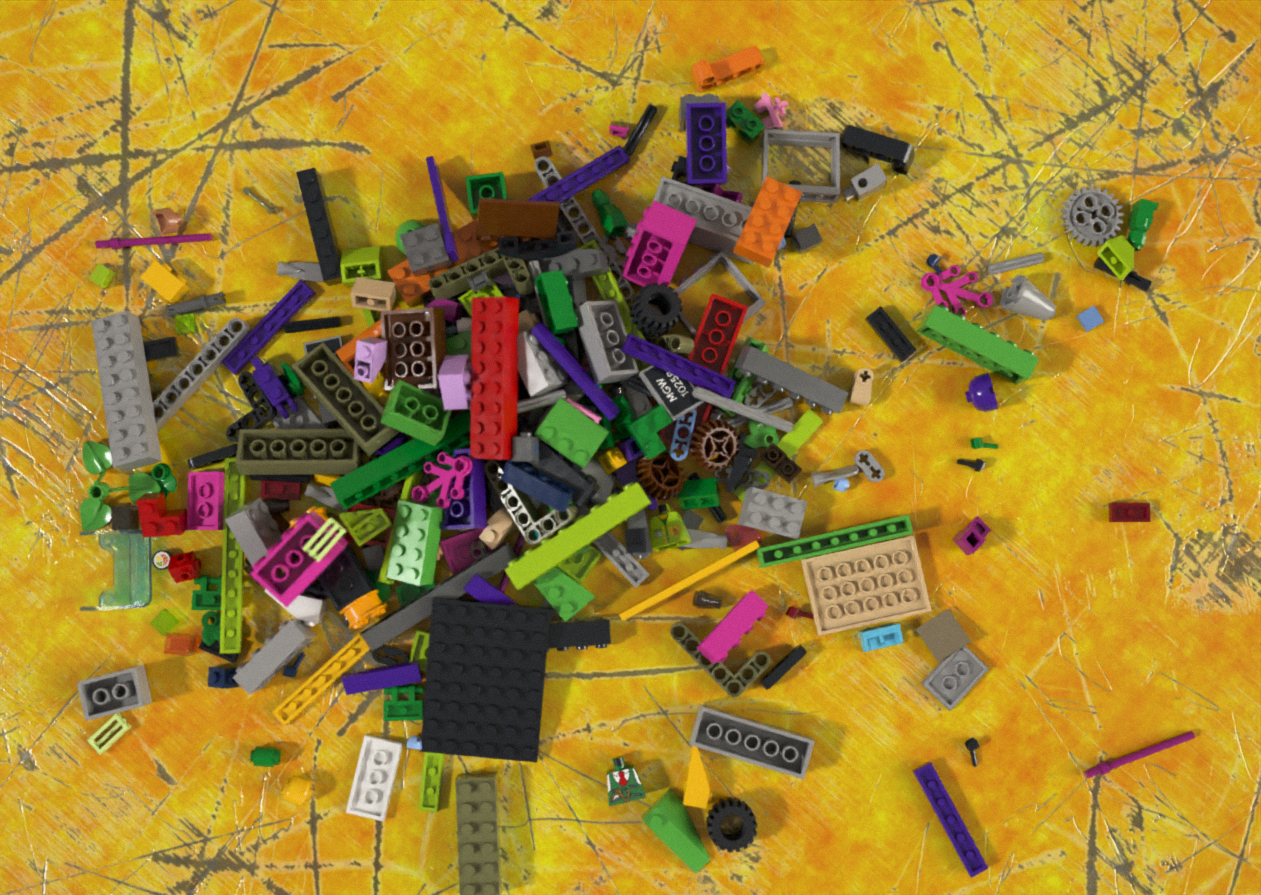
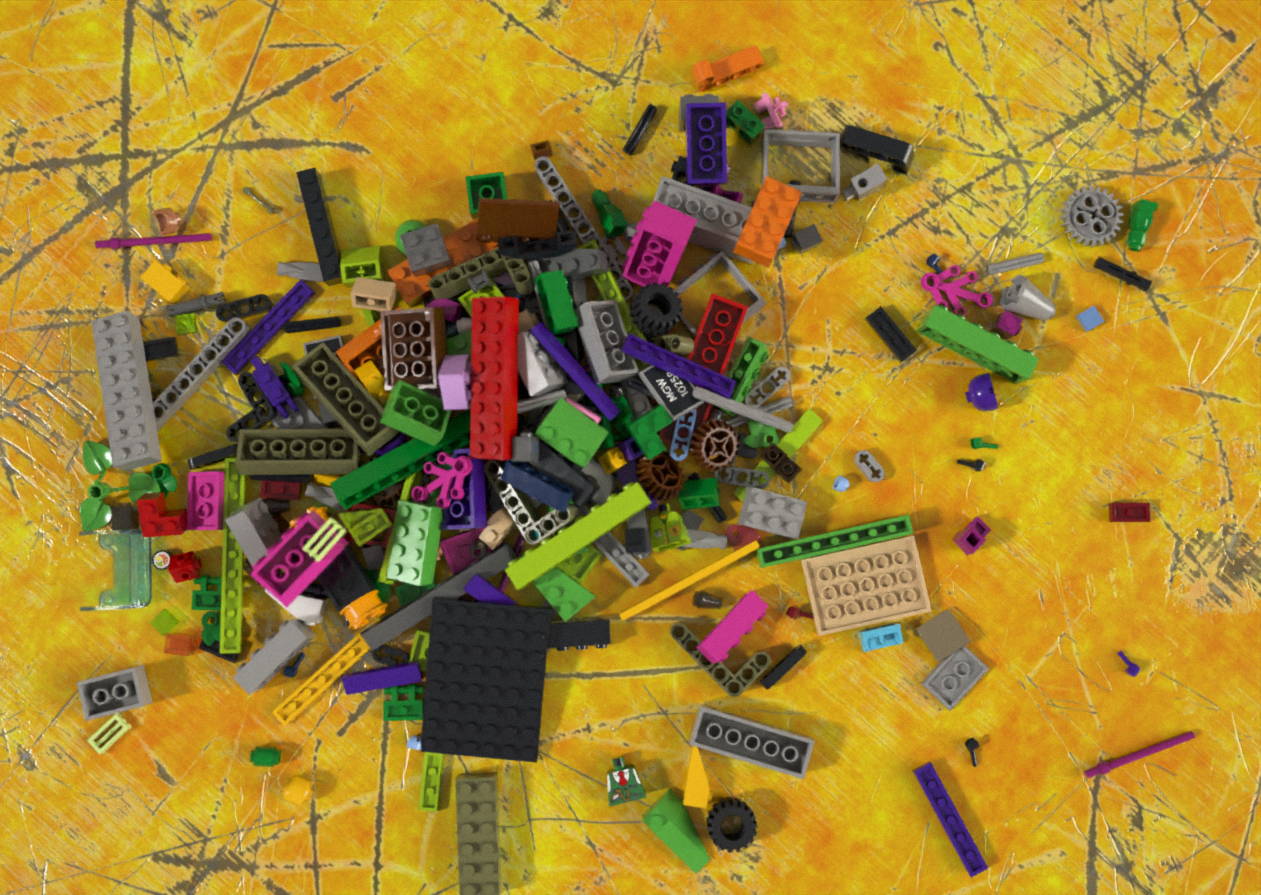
(102, 276): lime slope -> none
(222, 677): dark blue bracket -> none
(236, 304): none -> black beam
(369, 358): lavender slope -> none
(374, 777): white tile -> none
(442, 209): dark purple tile -> none
(584, 177): dark purple tile -> none
(619, 129): dark pink slope -> none
(738, 471): black slope -> none
(791, 379): dark grey brick -> none
(821, 477): light grey piece -> none
(861, 390): tan piece -> none
(1007, 325): none -> magenta brick
(1118, 256): lime slope -> none
(1132, 668): none -> dark purple hand

